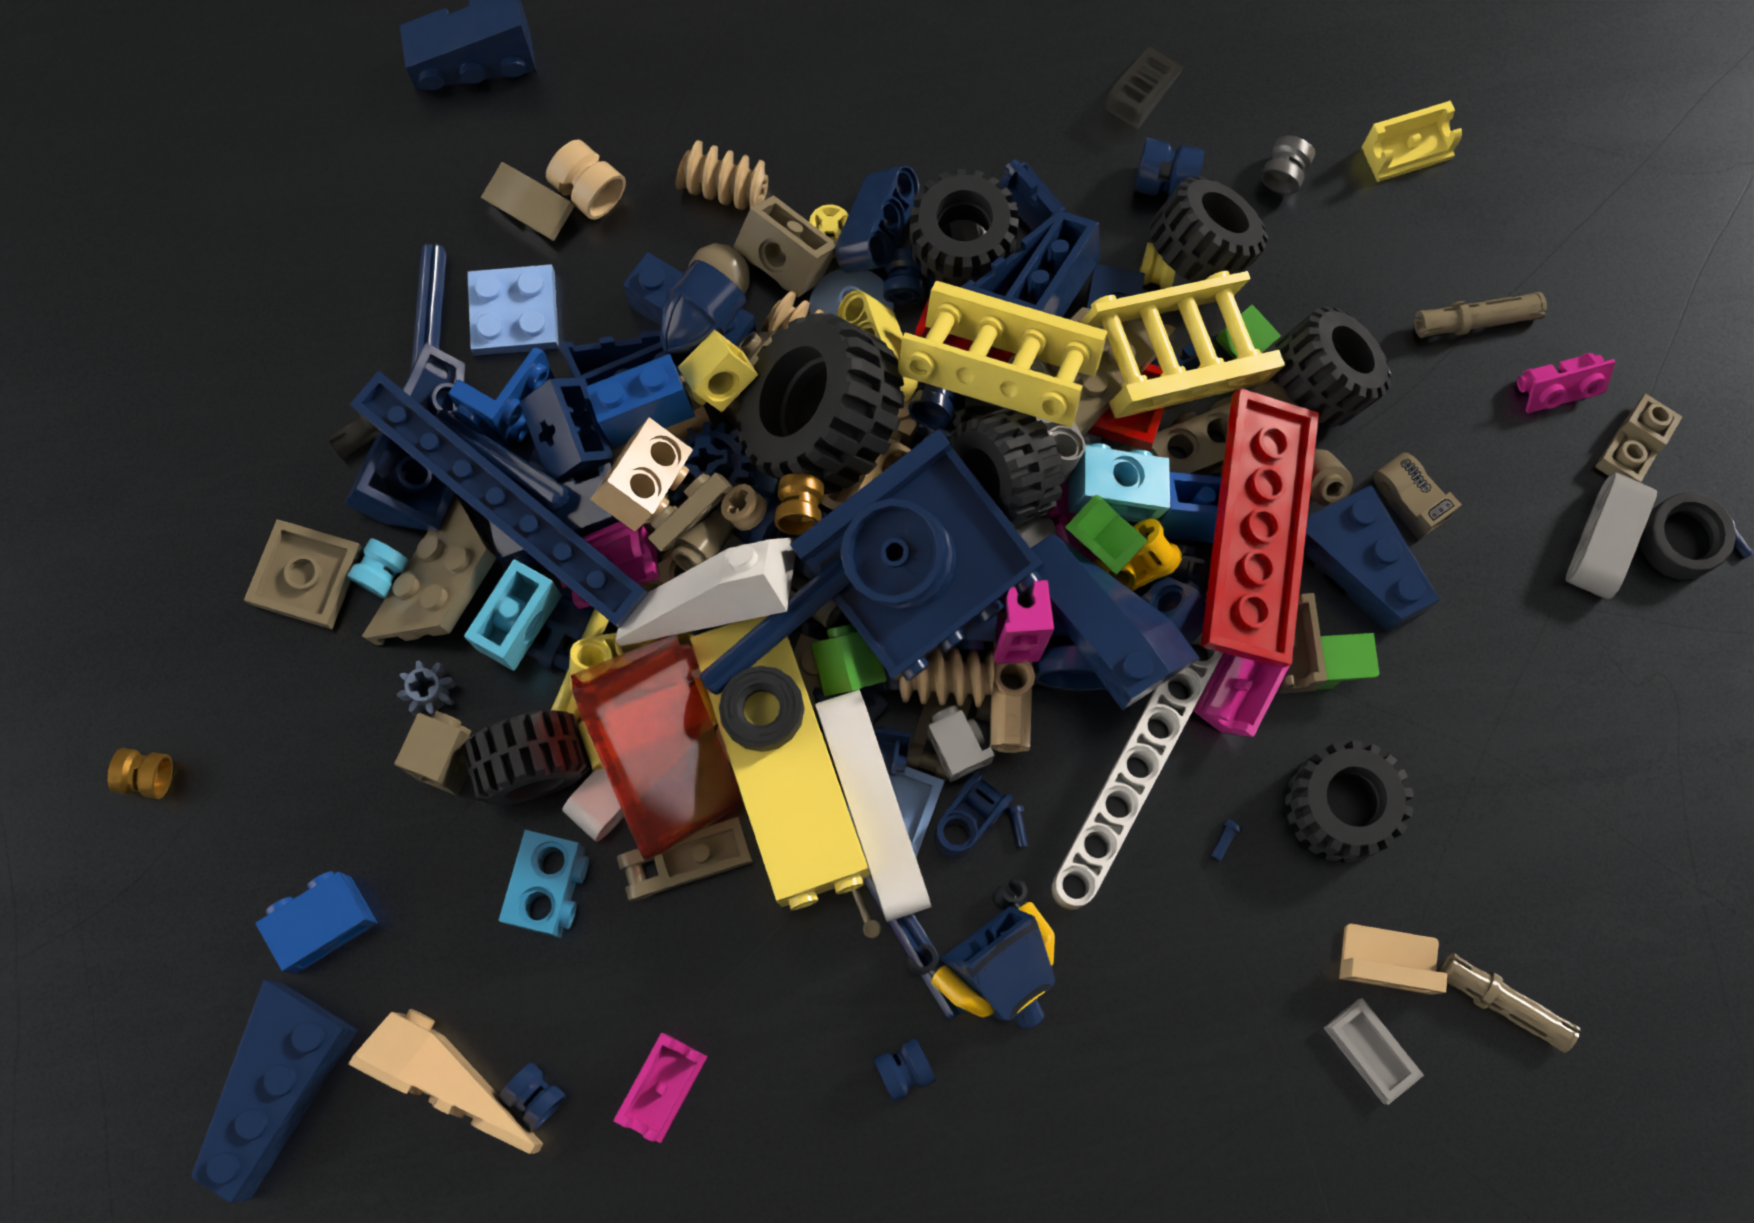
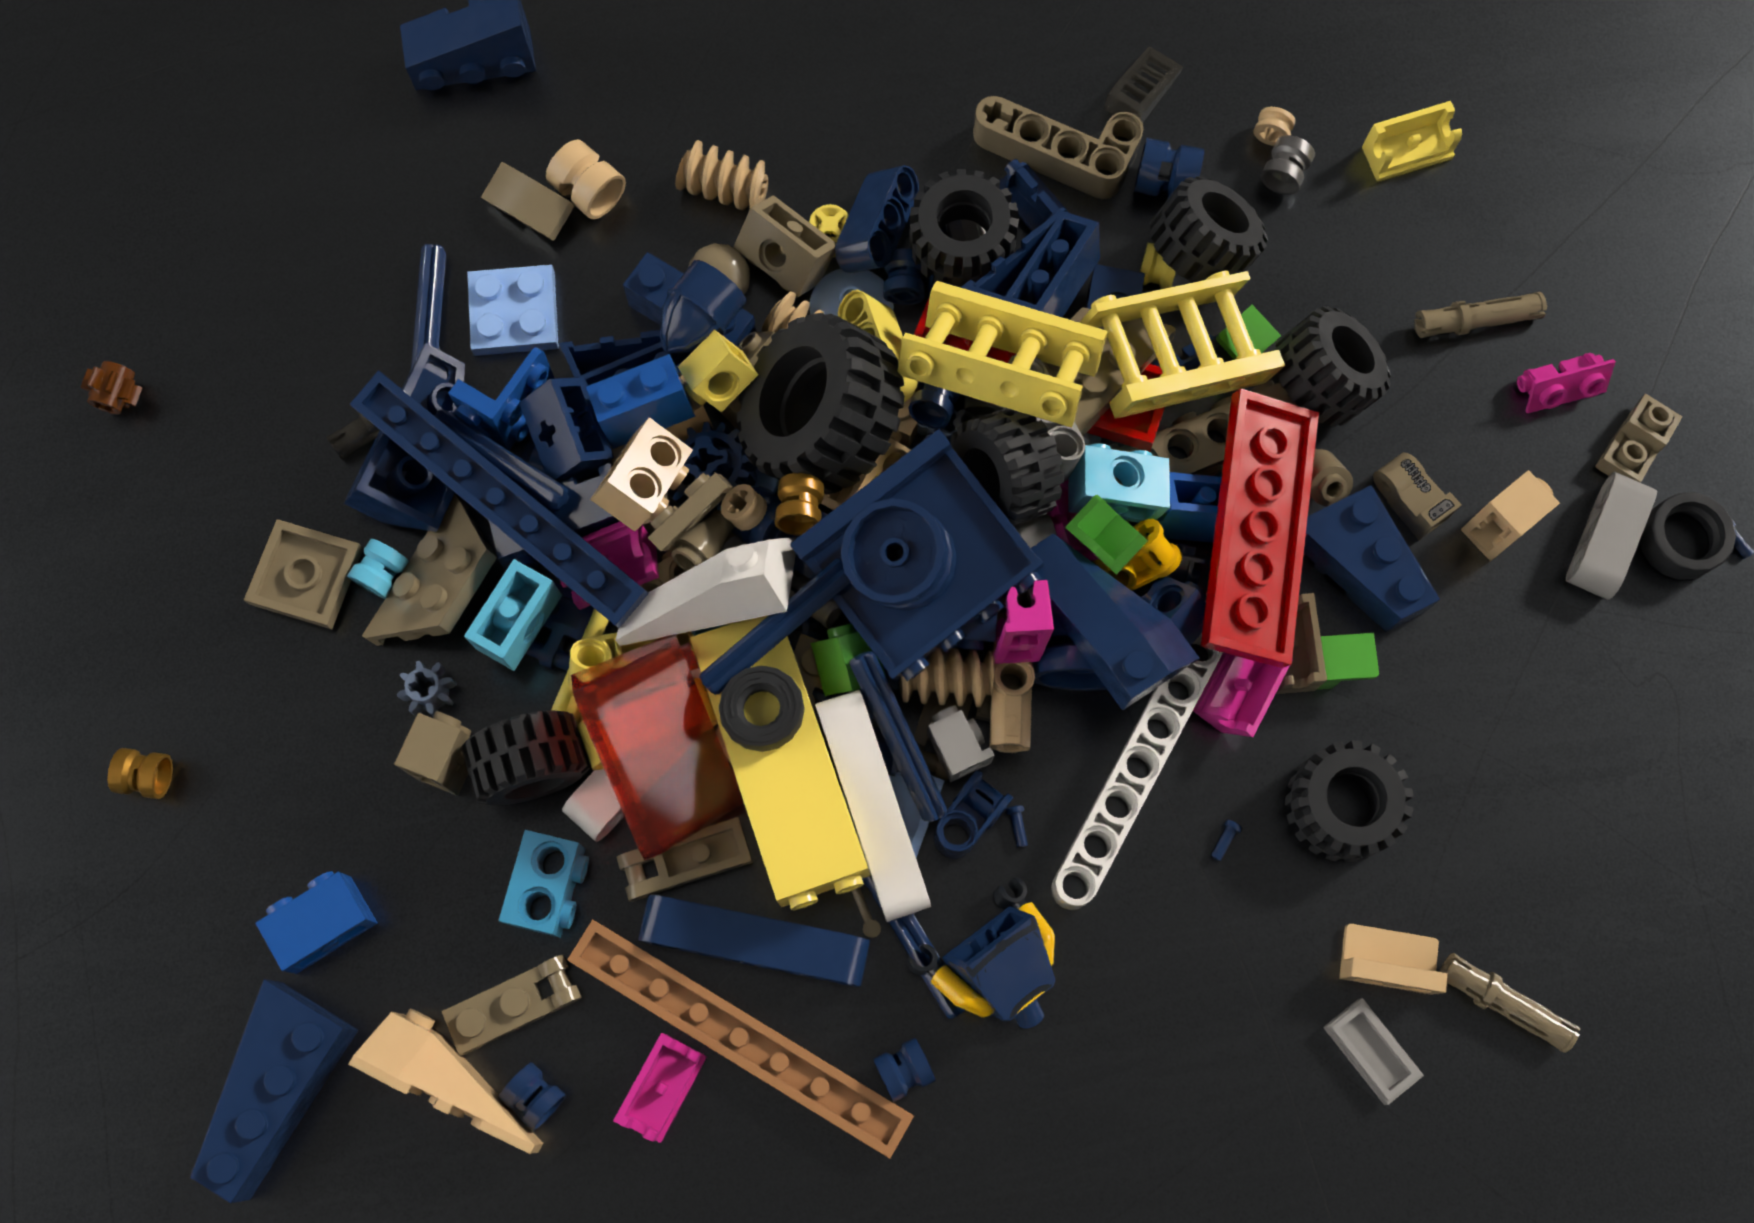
(111, 387): none -> reddish brown gear
(509, 1006): none -> dark tan plate
(741, 1038): none -> medium nougat plate
(754, 940): none -> dark blue beam
(898, 736): none -> dark blue axle
(999, 116): none -> dark tan beam
(1273, 124): none -> tan bush
(1510, 515): none -> tan brick

